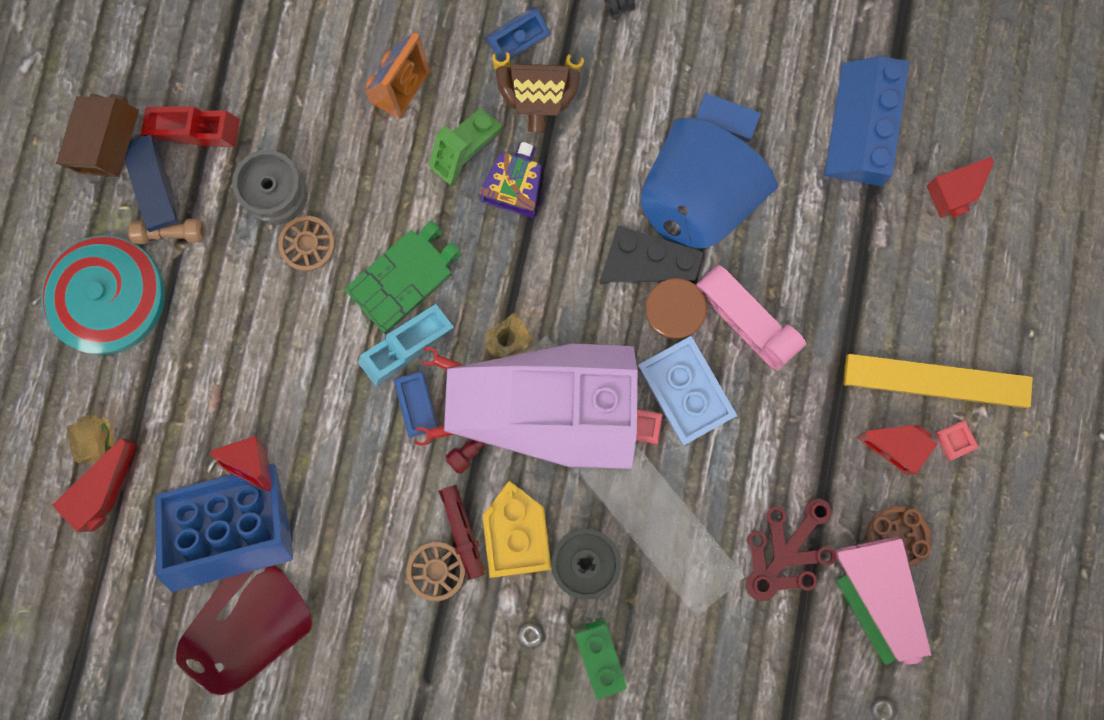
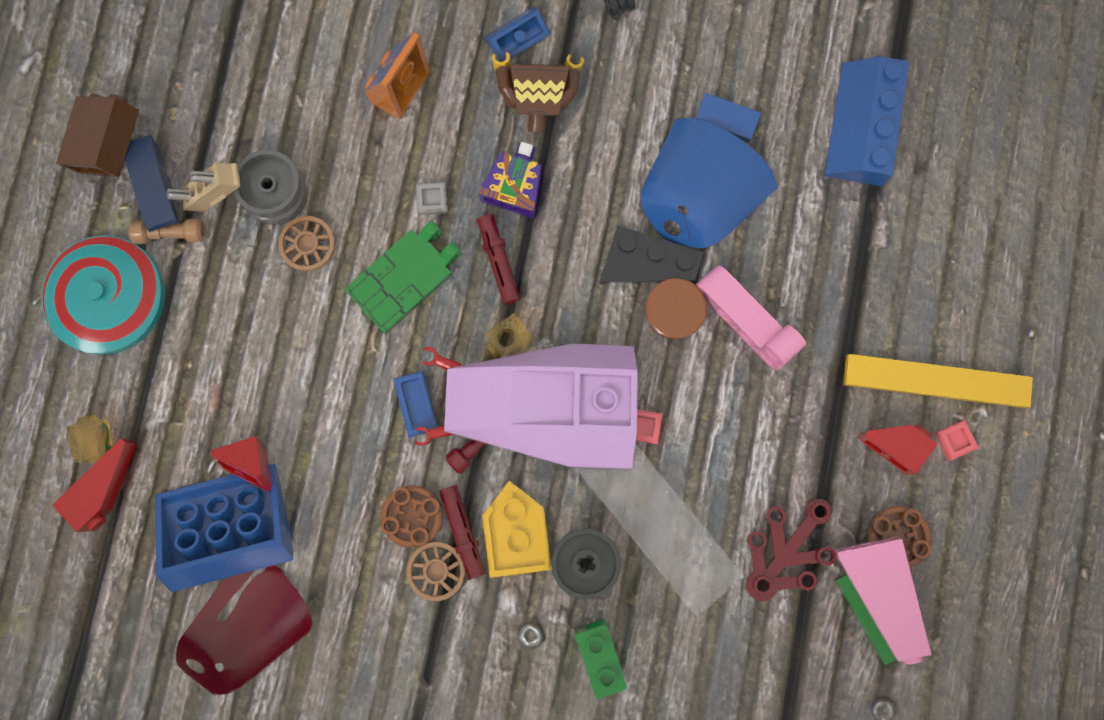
(191, 126): red slope -> none
(207, 187): none -> tan piece
(404, 344): medium azure slope -> none
(411, 516): none -> dark orange tile
(431, 198): none -> light grey tile
(458, 146): bright green bracket -> none
(498, 259): none -> dark red pin
(686, 390): light blue plate -> none
(960, 188): red slope -> none

